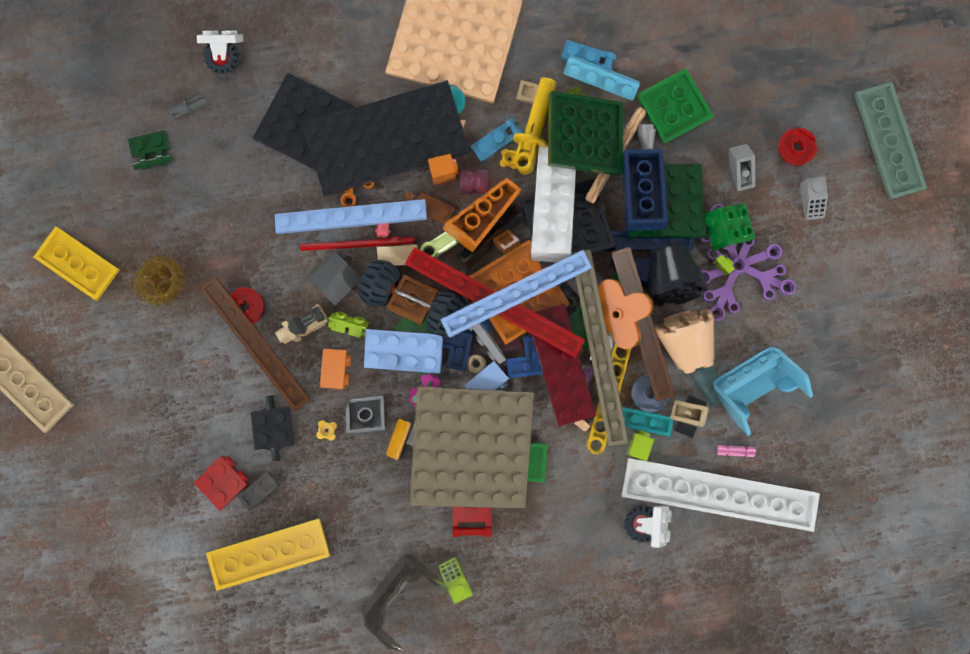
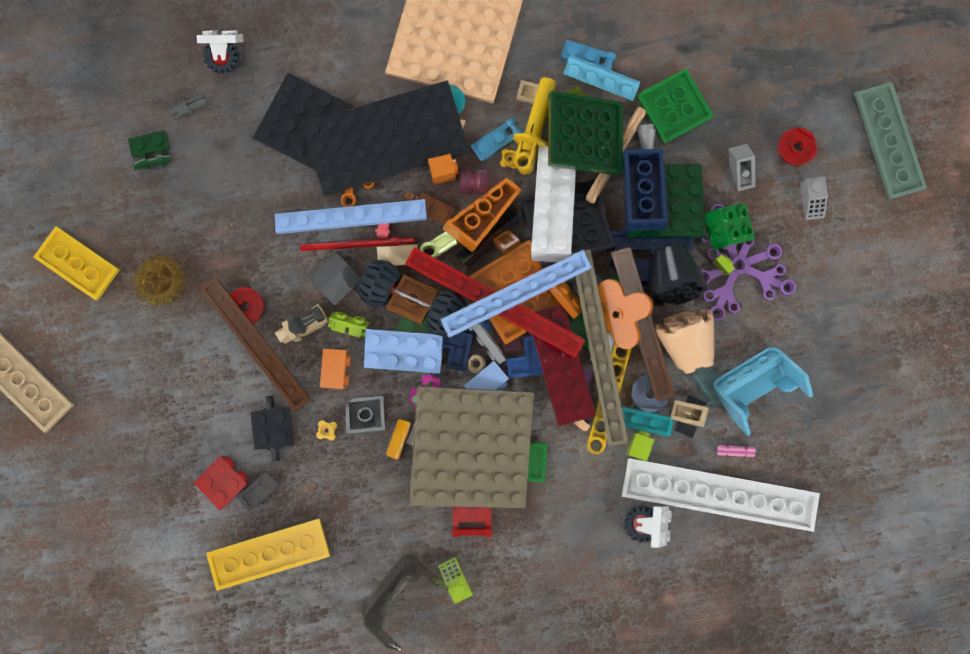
(567, 299): none -> orange plate

